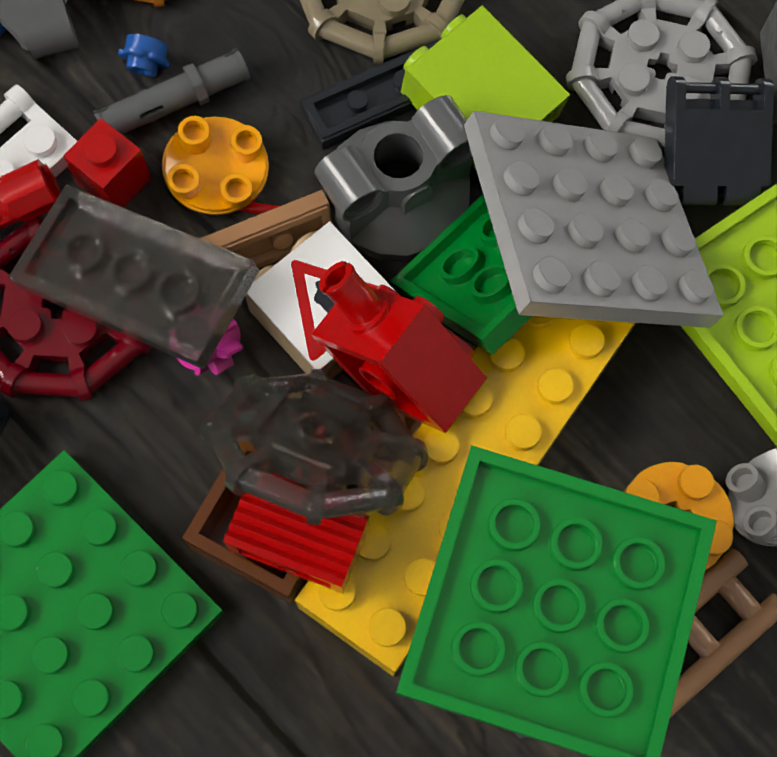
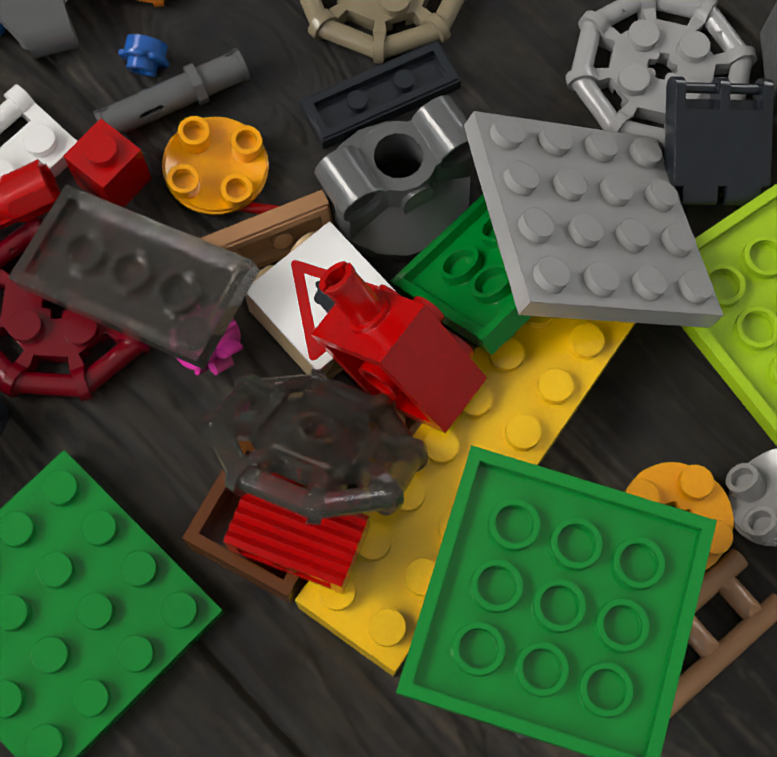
(483, 72): lime brick -> none

